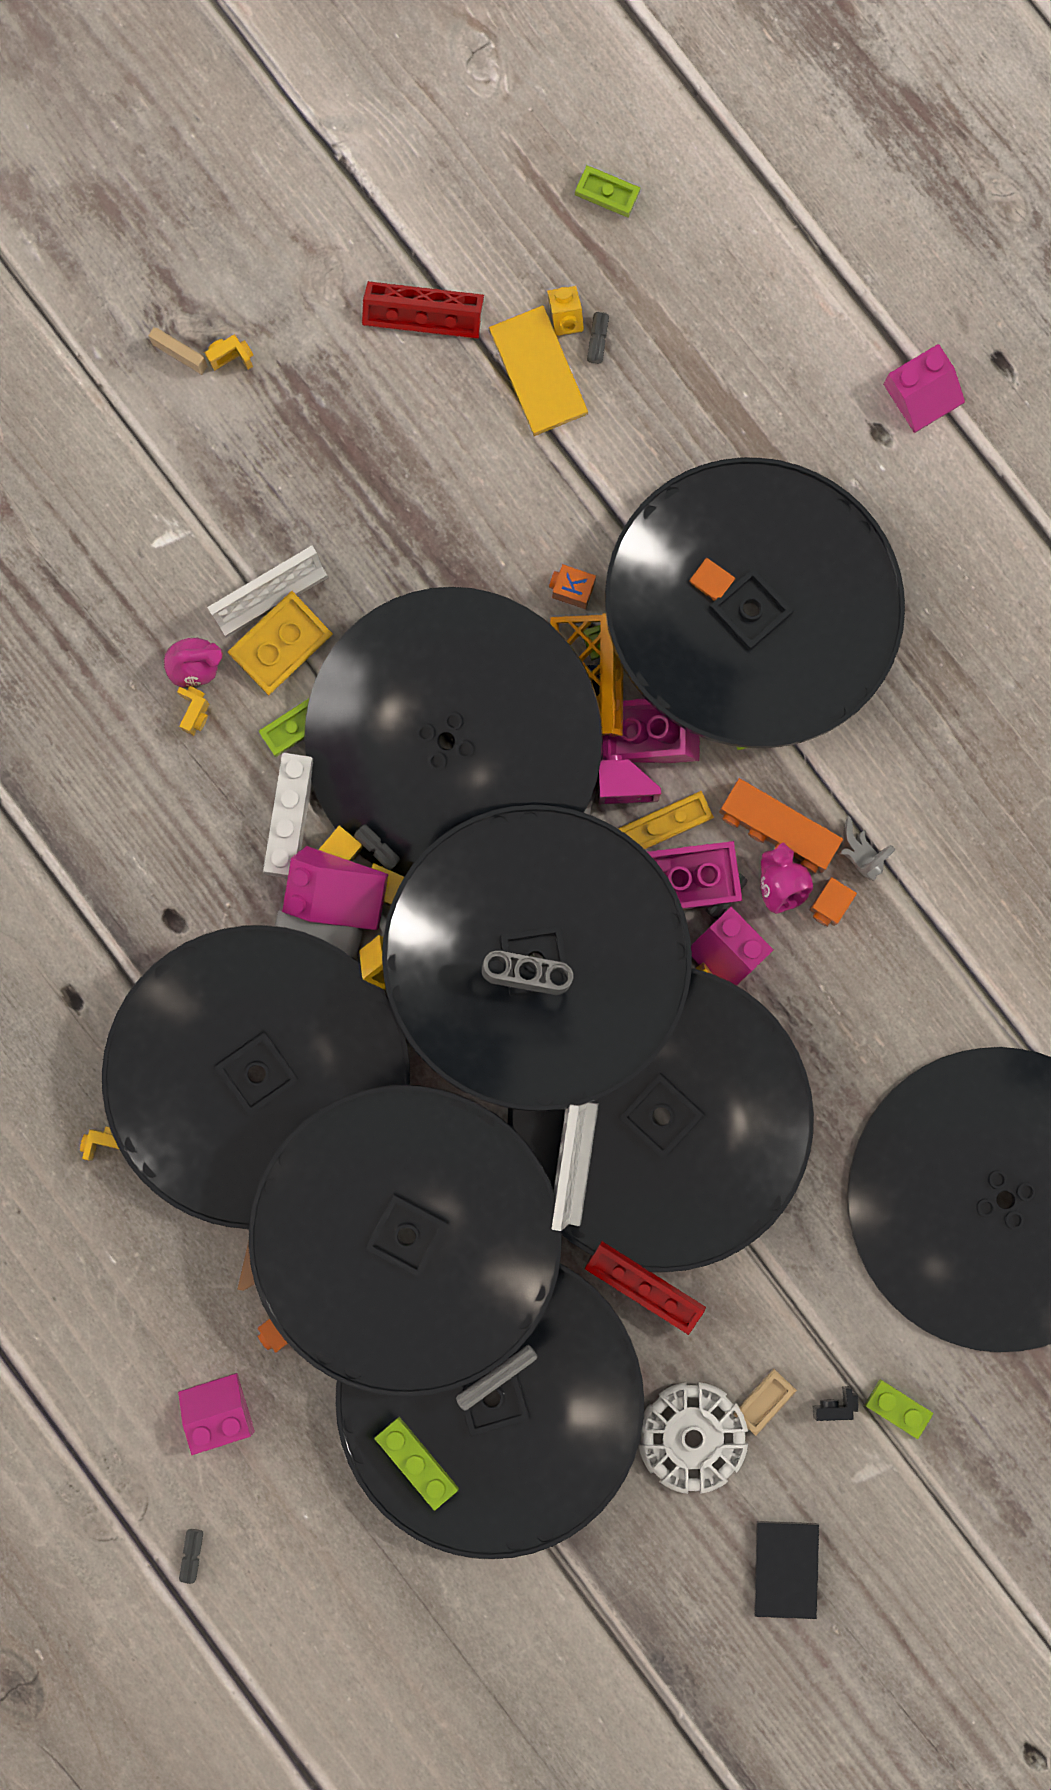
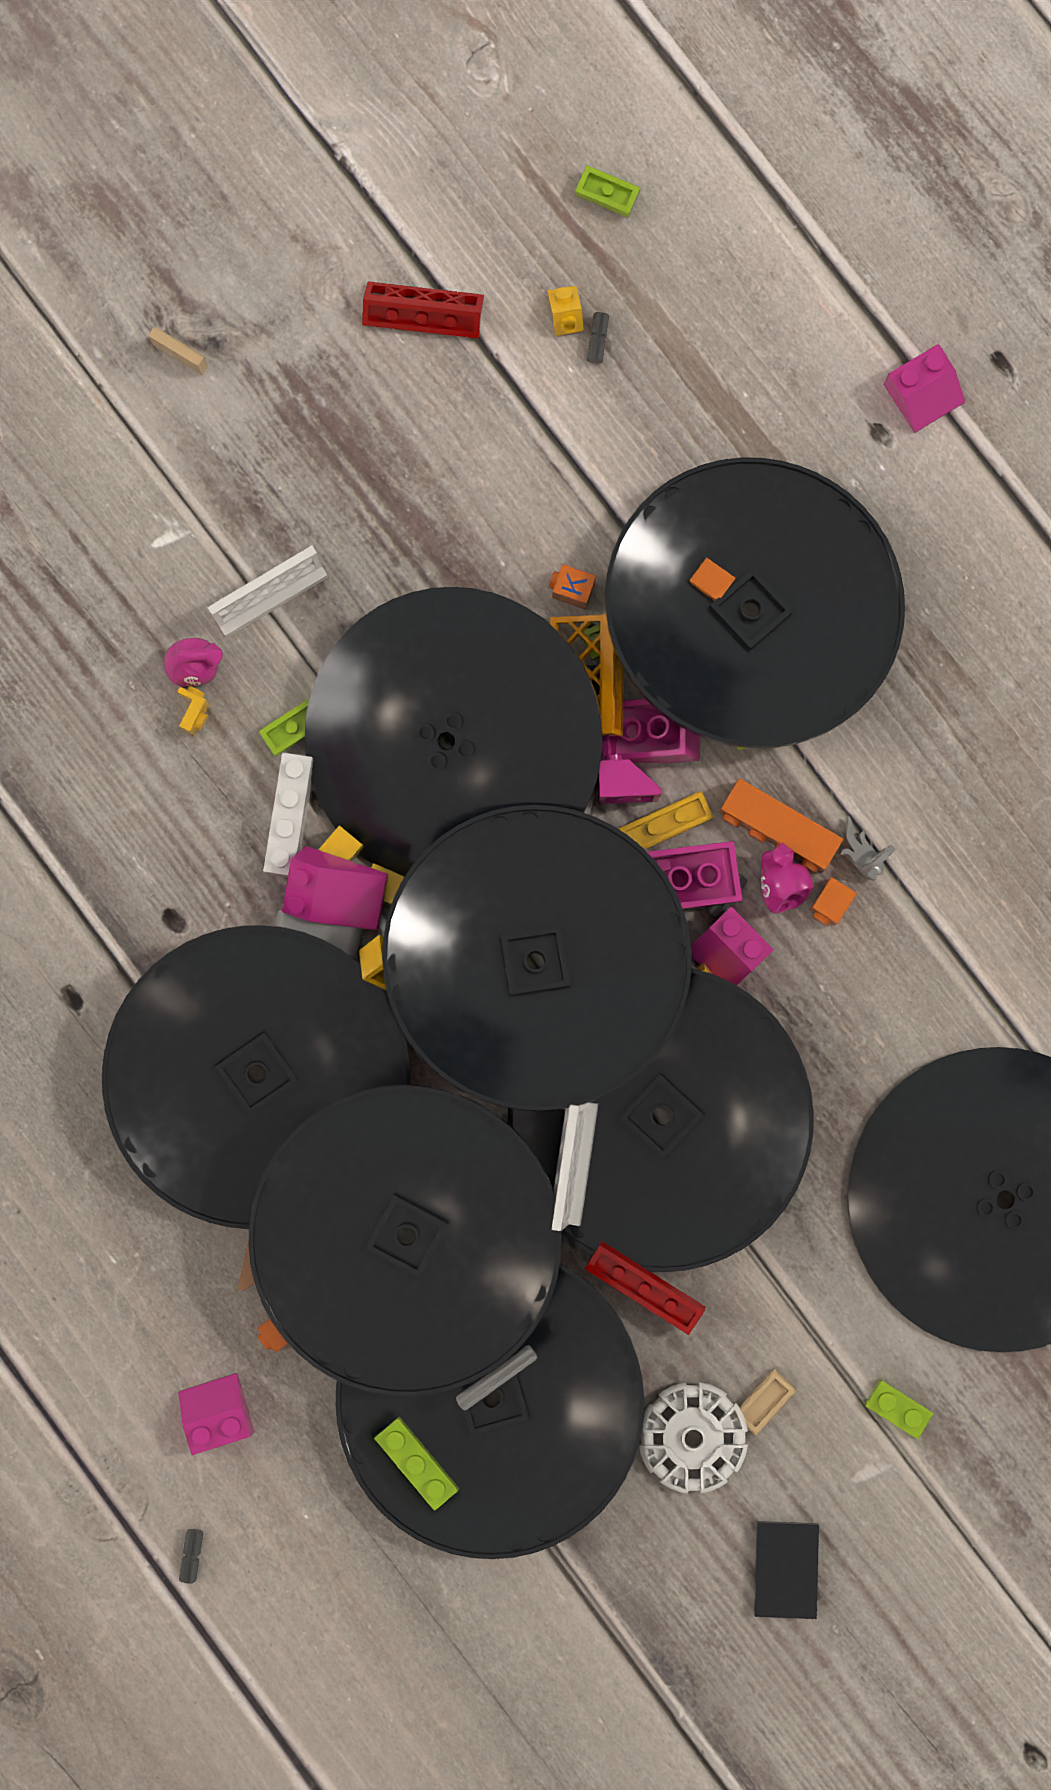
(94, 1137): yellow bracket -> none
(226, 350): yellow bracket -> none
(280, 643): yellow tile -> none
(381, 851): dark grey piece -> none
(538, 370): yellow tile -> none
(542, 968): light grey beam -> none
(831, 1410): black bracket -> none

